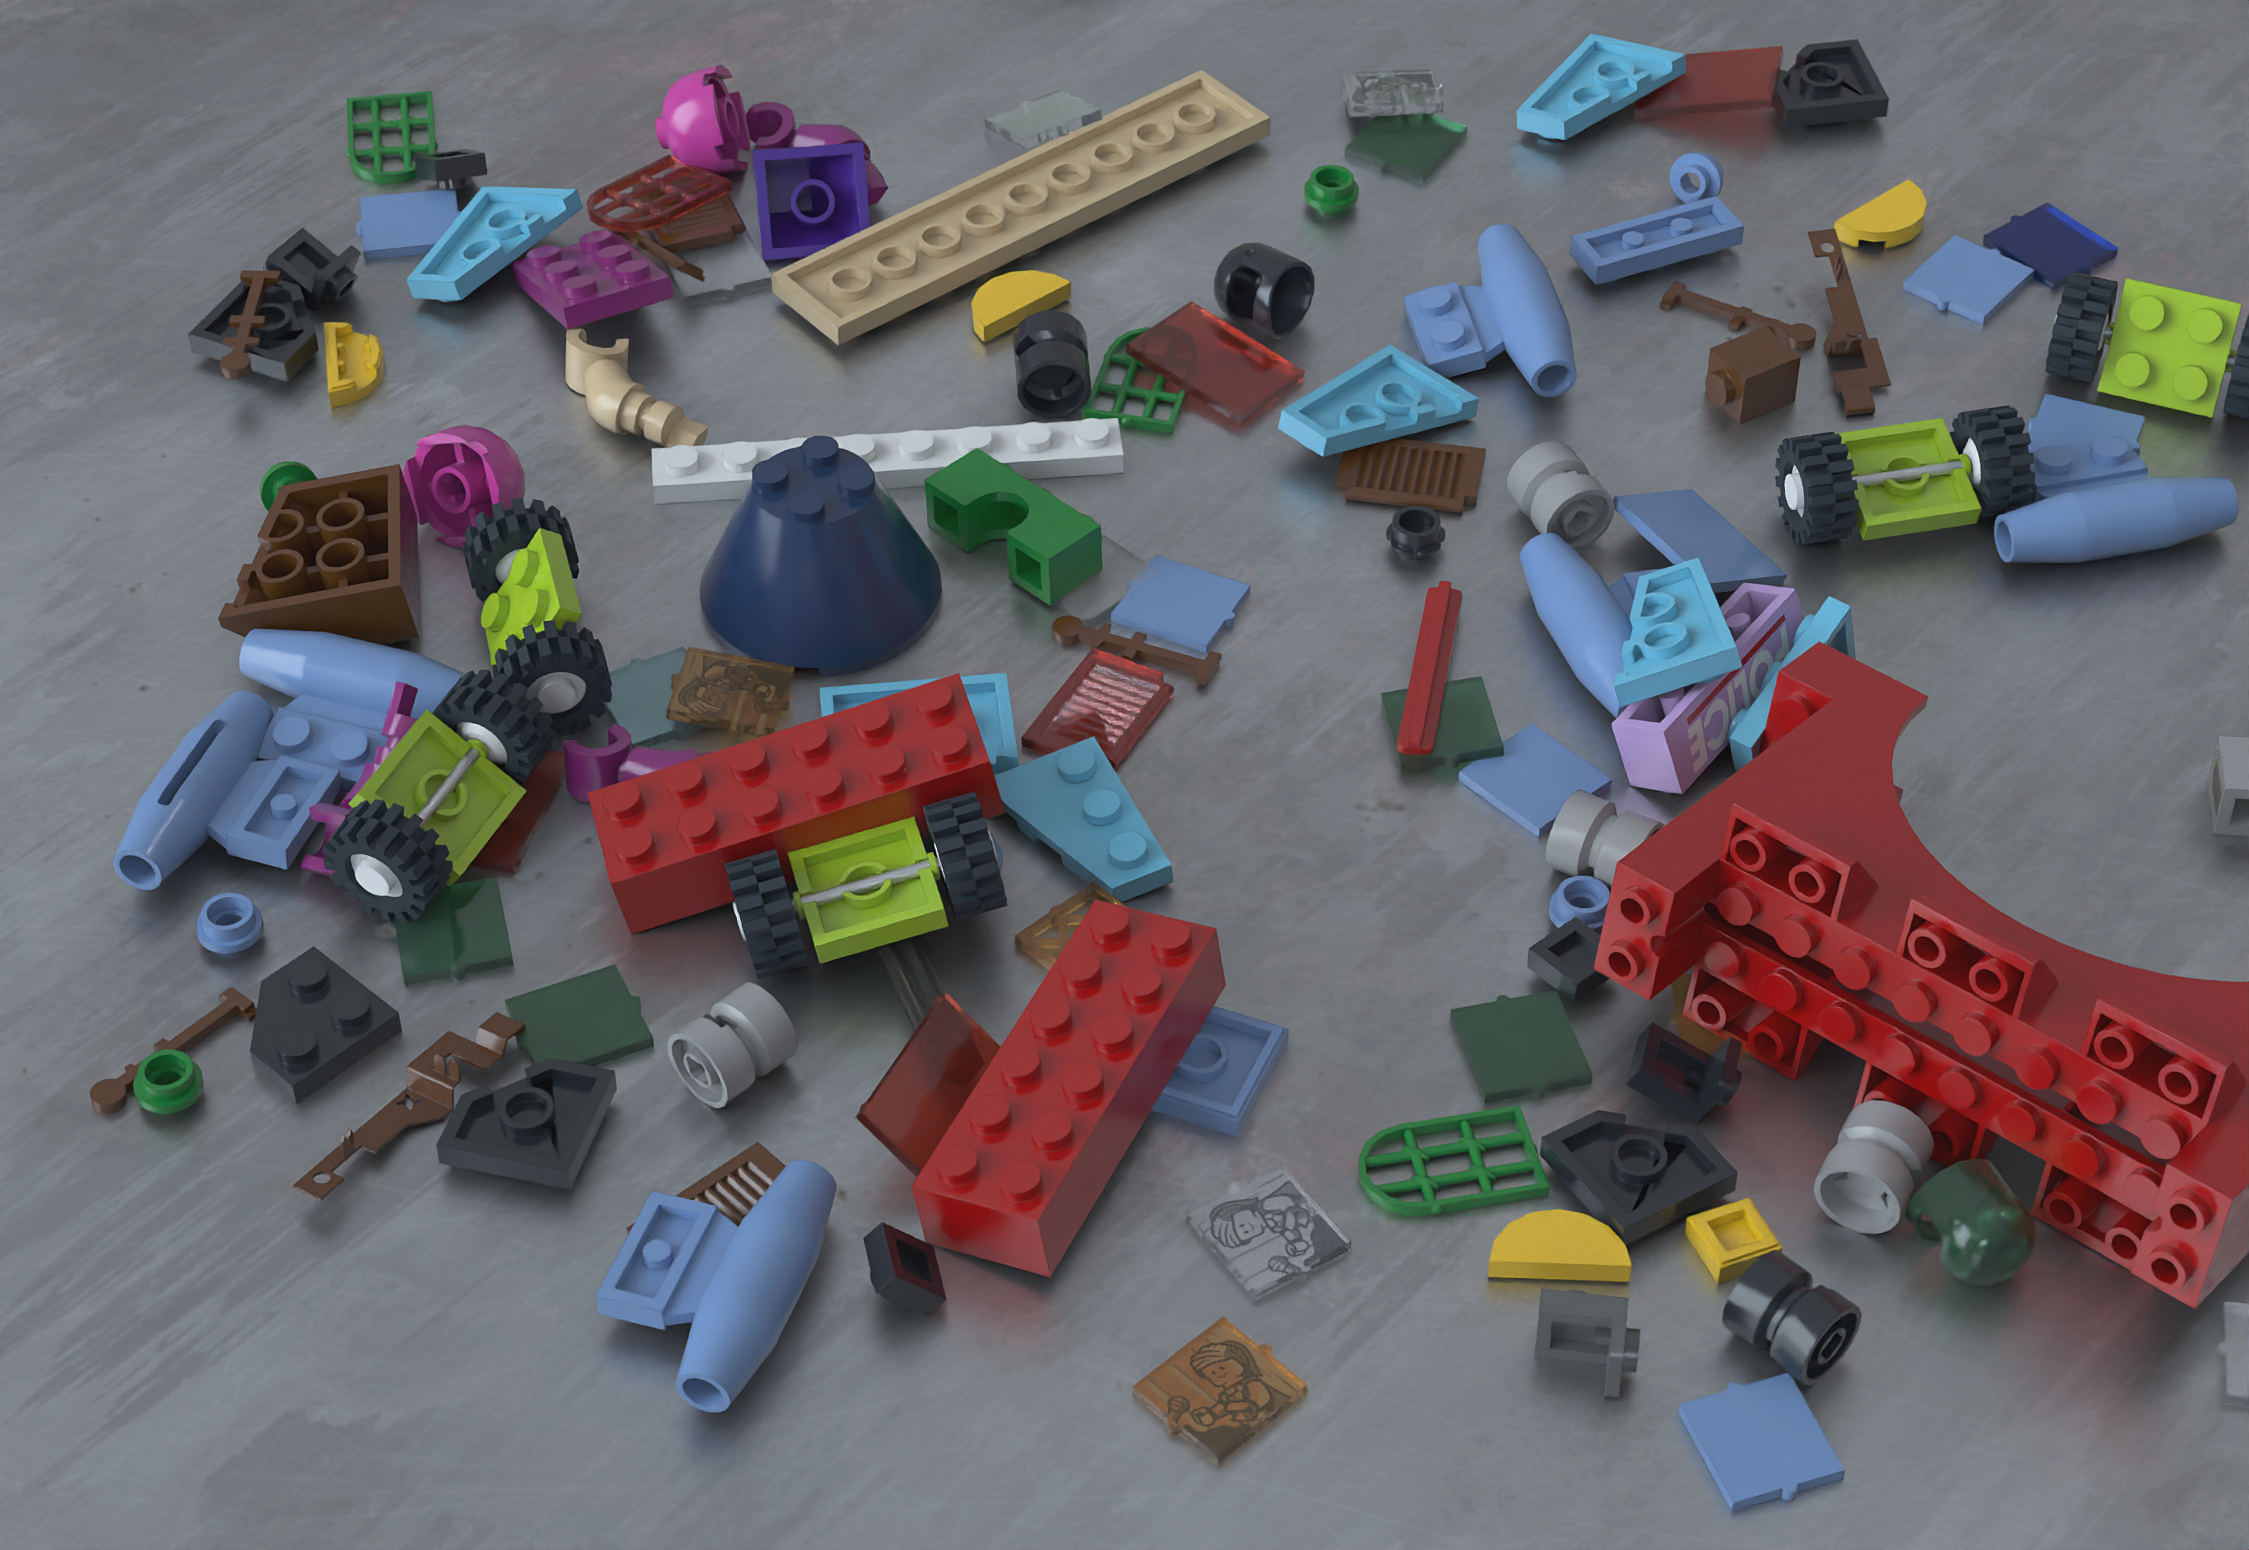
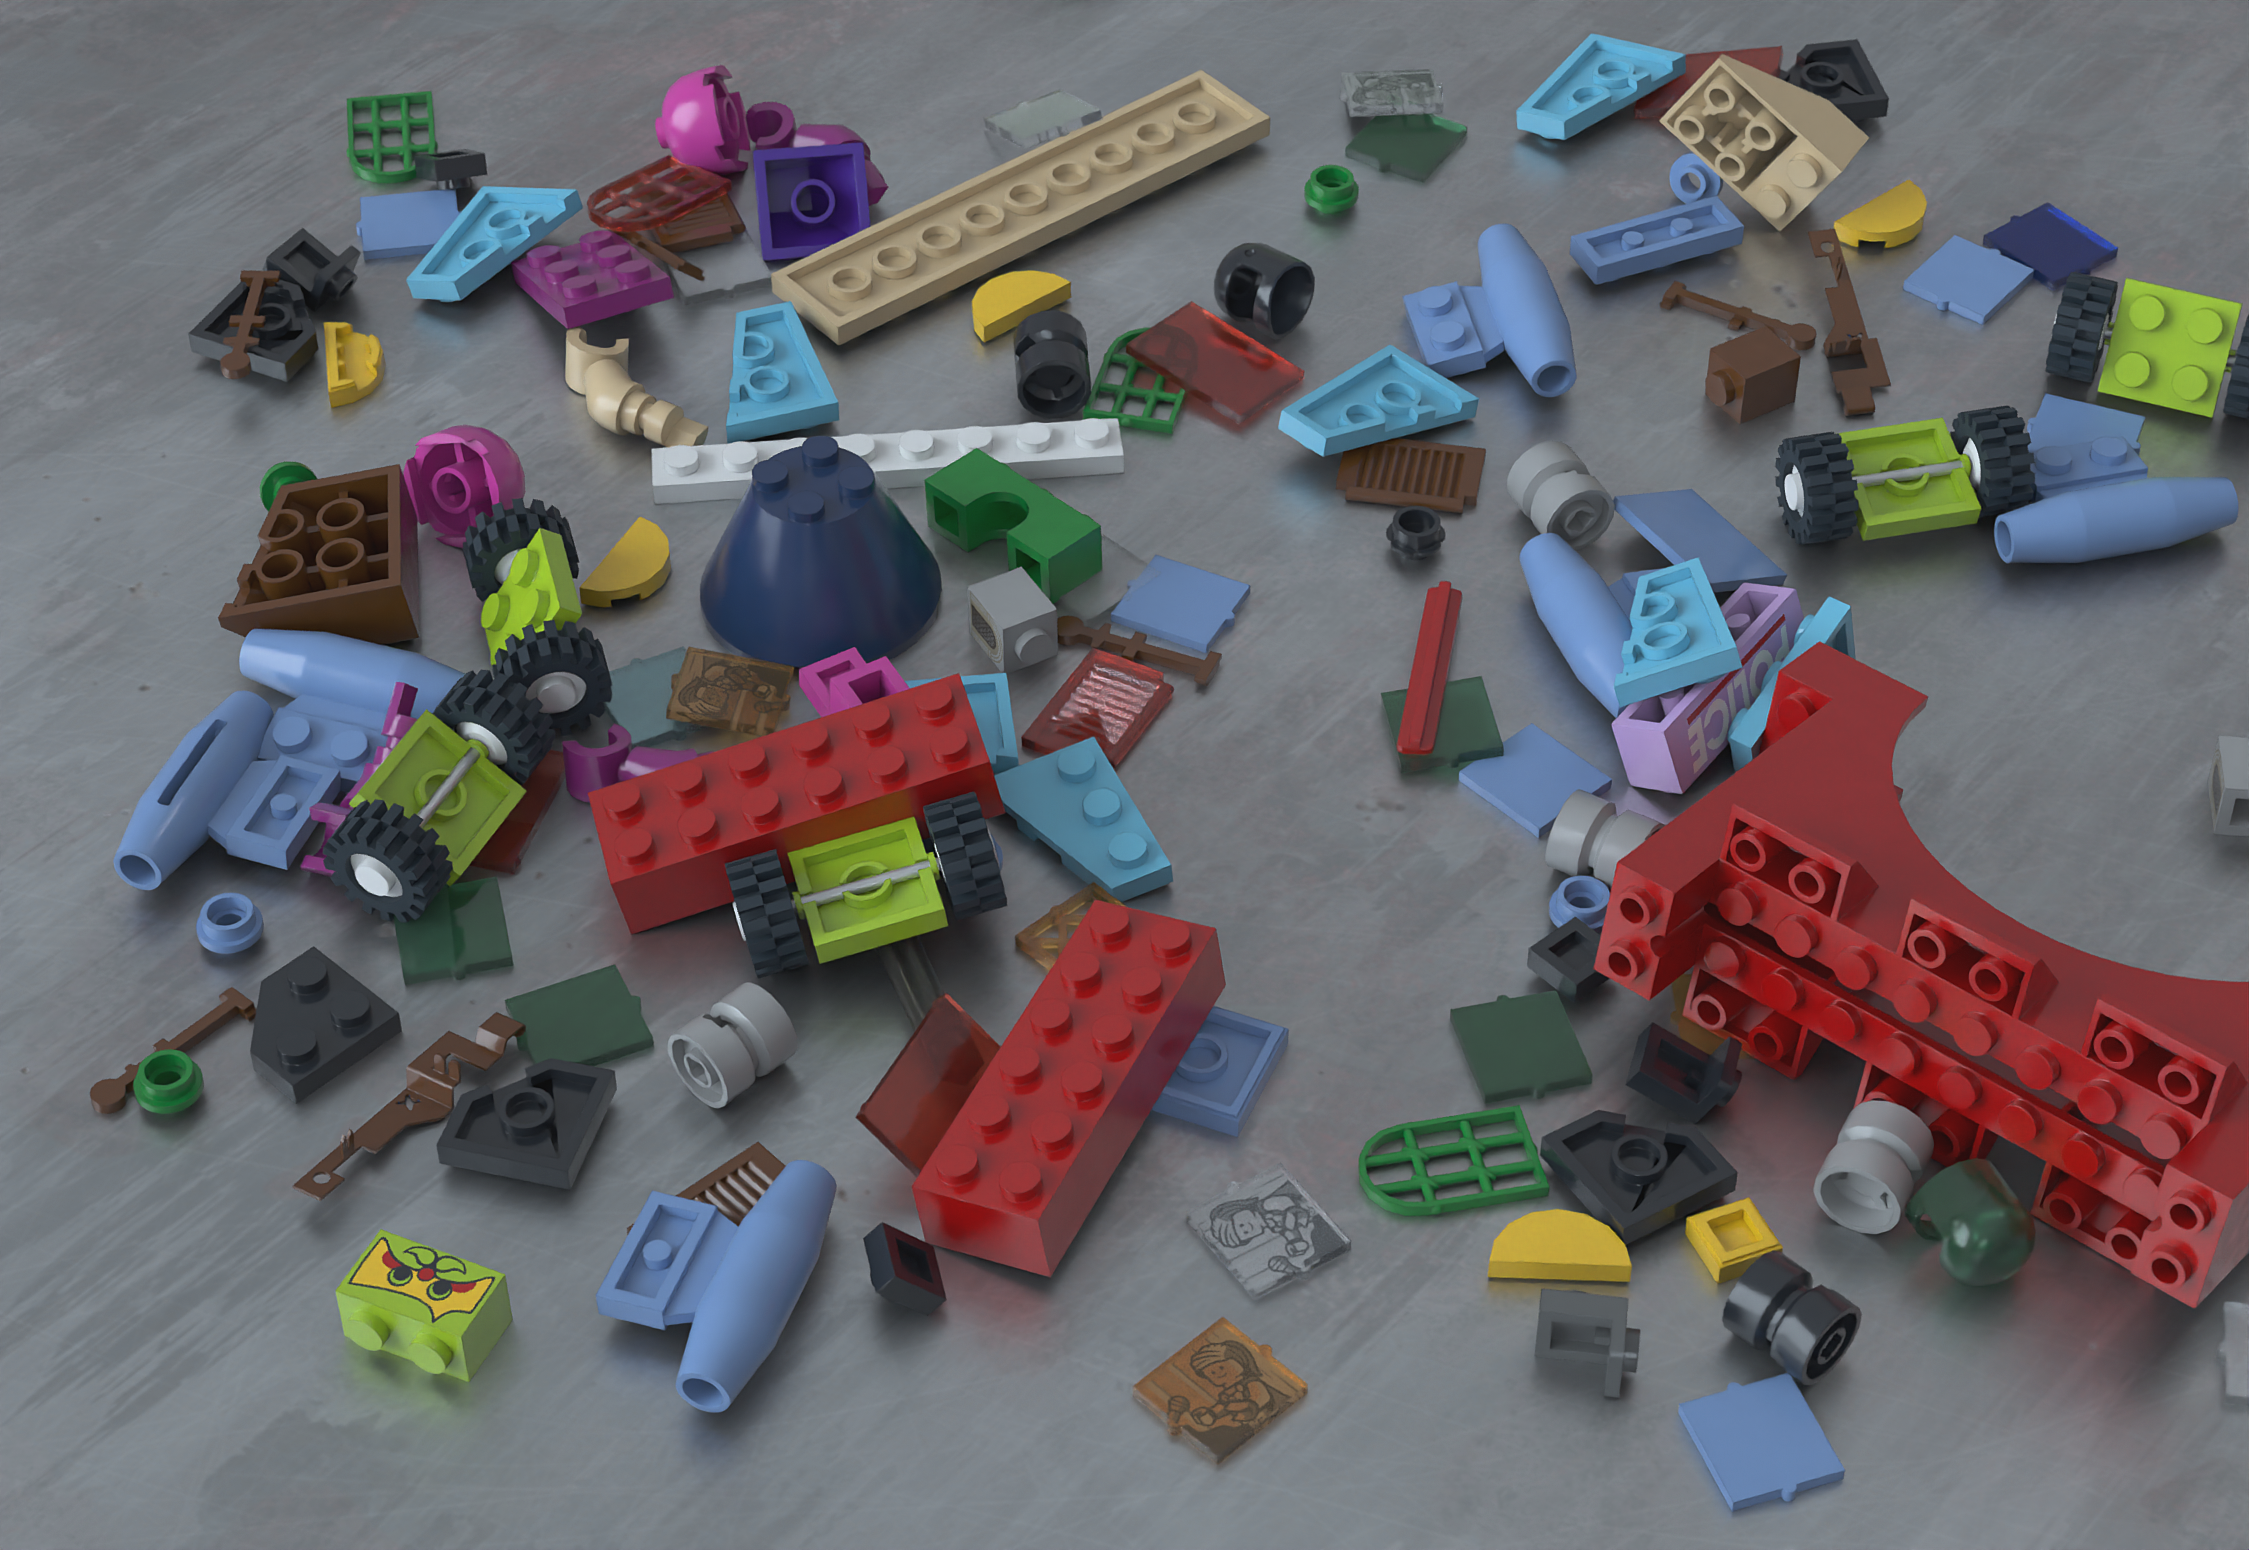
(424, 1305): none -> lime brick
(633, 566): none -> yellow tile
(775, 376): none -> medium azure wing
(848, 681): none -> dark pink slope
(1012, 620): none -> light grey brick
(1764, 137): none -> tan slope

